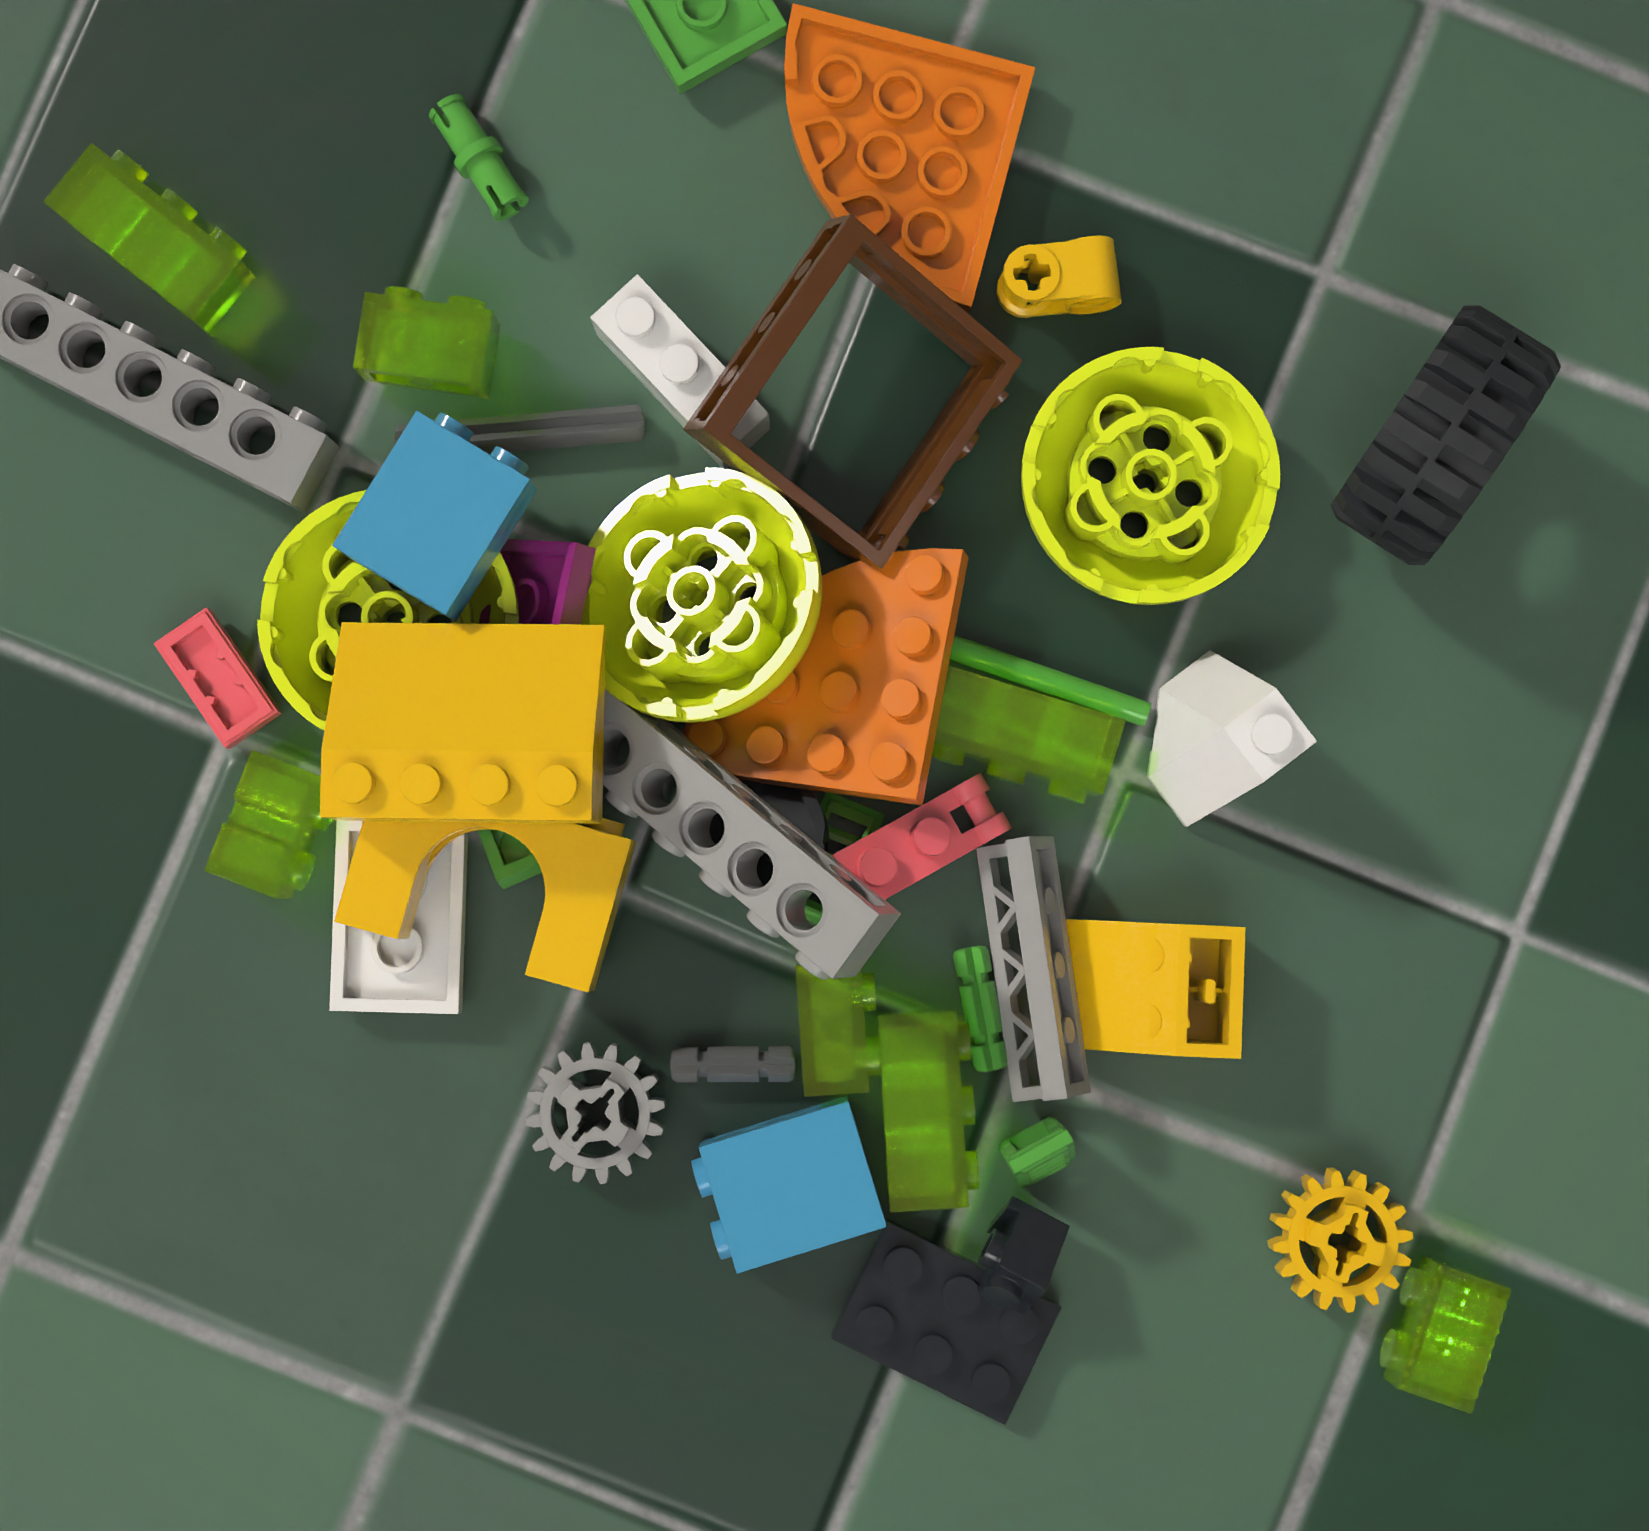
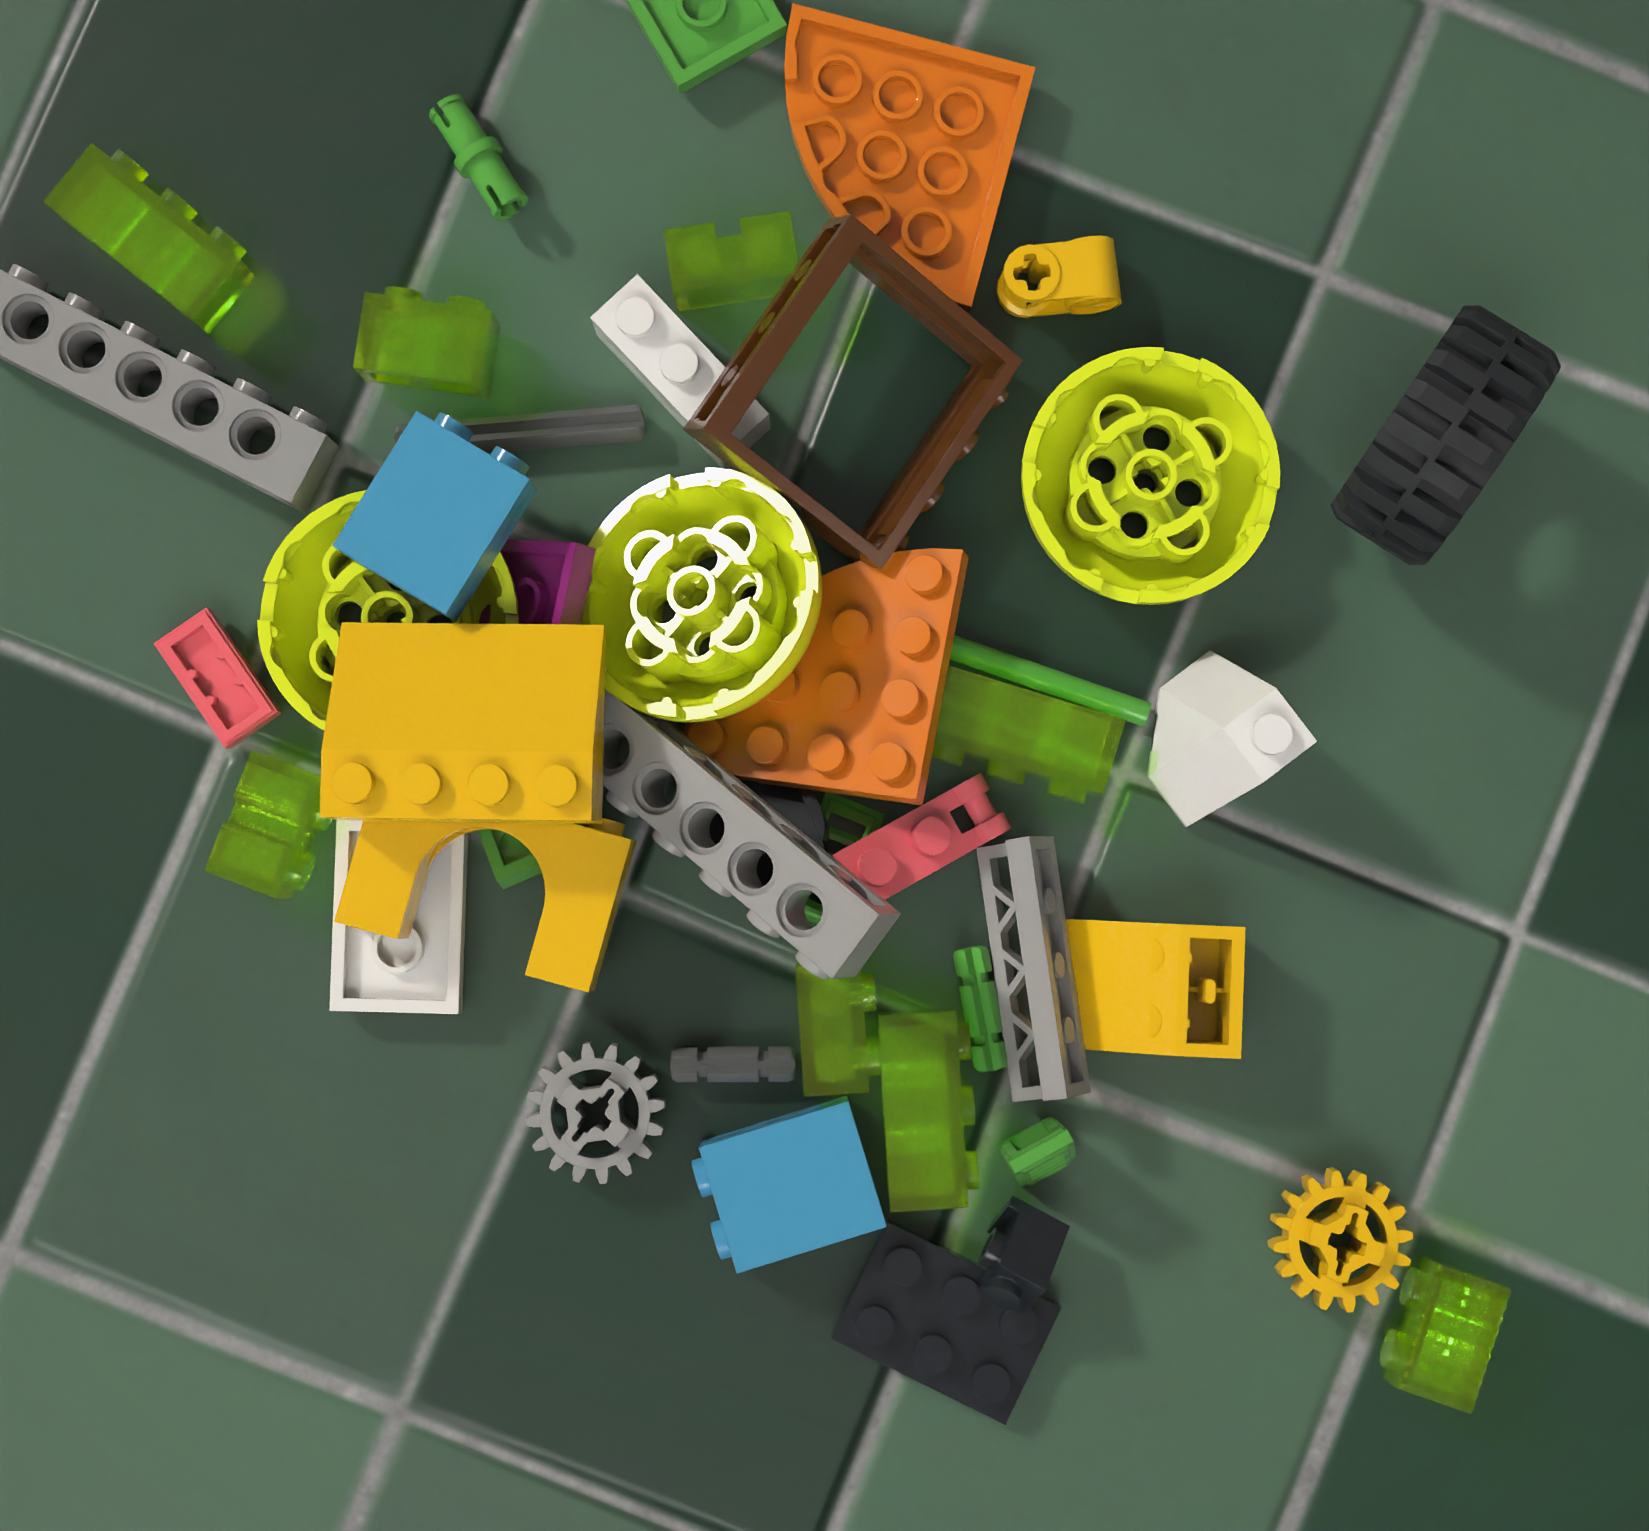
(732, 267): none -> clear neon green brick

